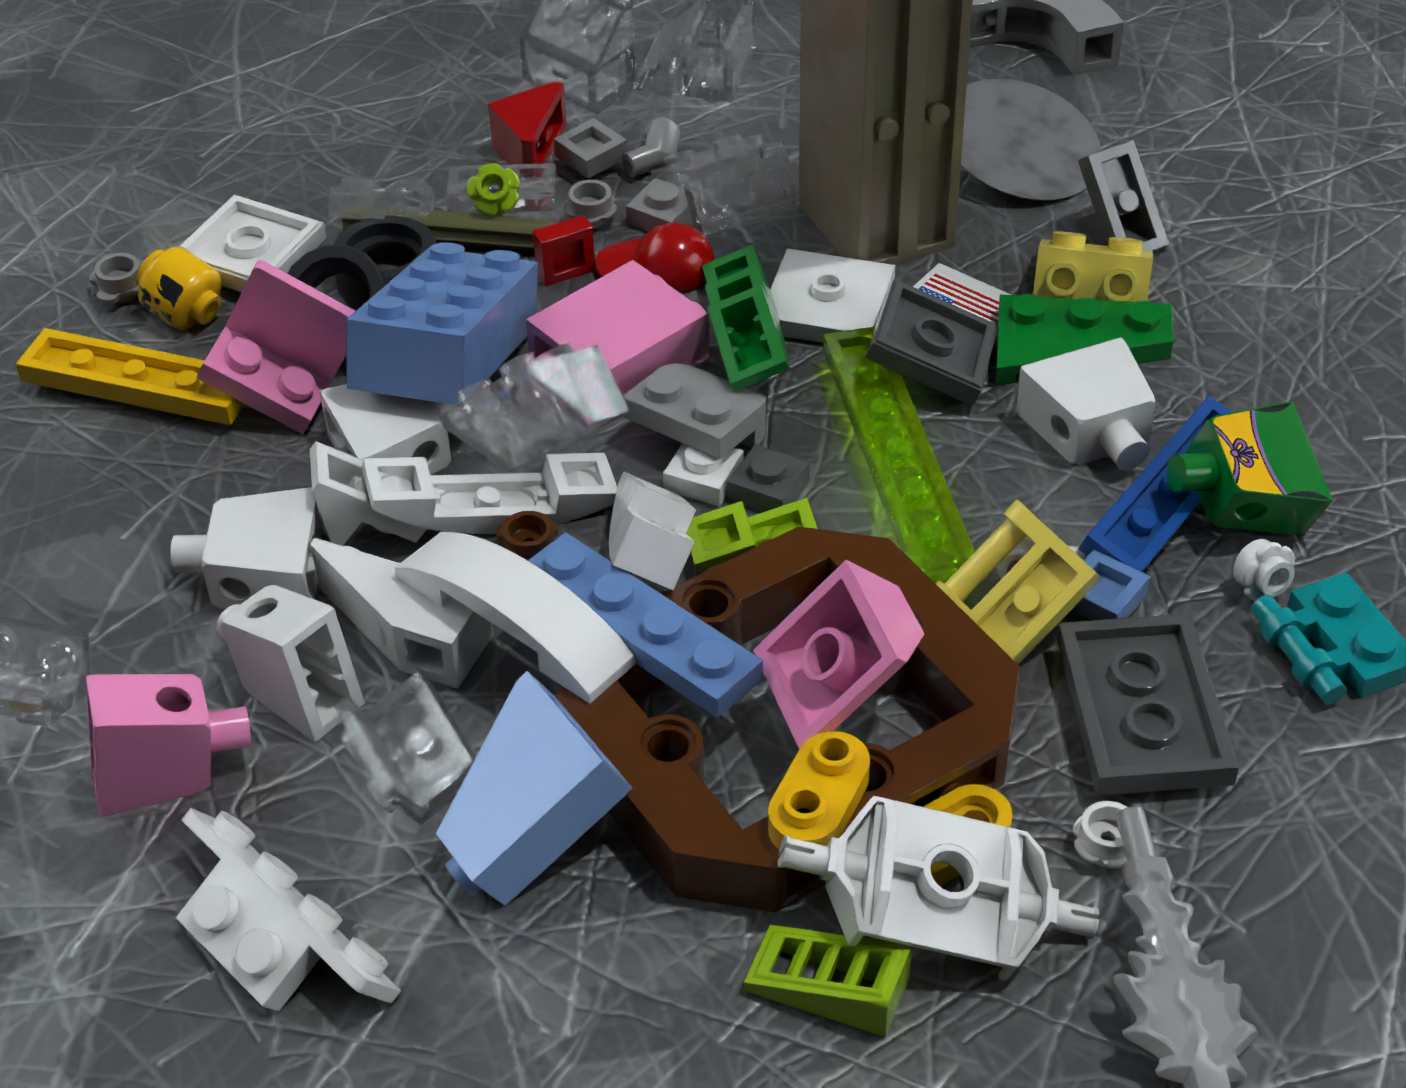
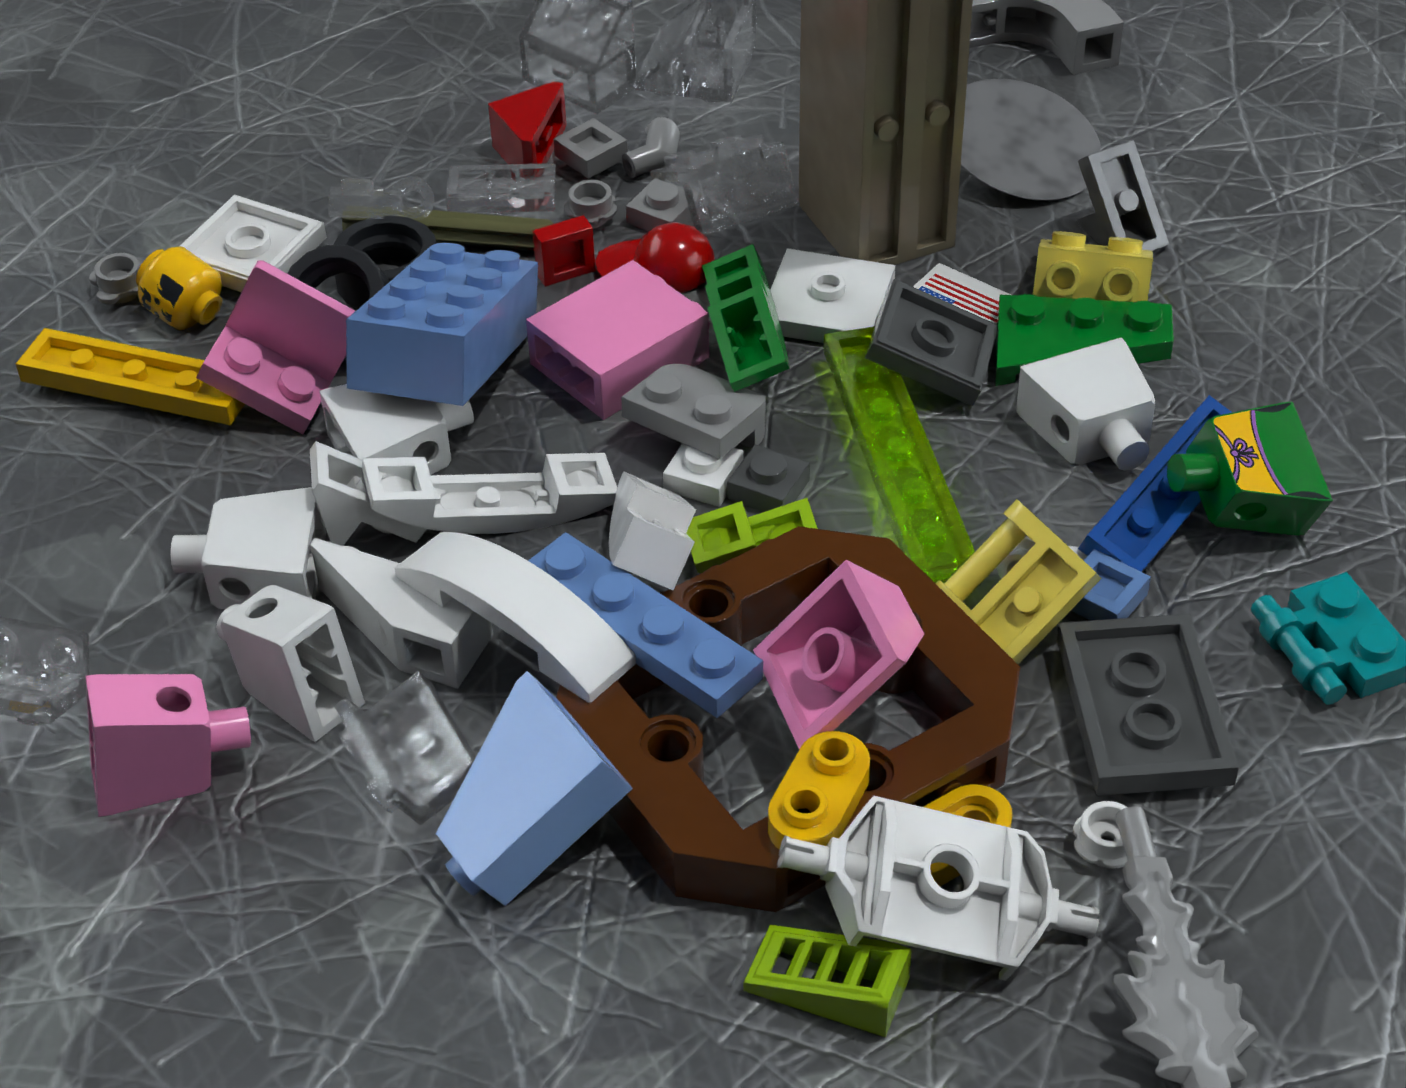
(265, 926): white bracket -> none
(494, 203): lime plate -> none
(527, 533): reddish brown plate -> none
(537, 406): clear slope -> none
(1264, 568): white plate -> none

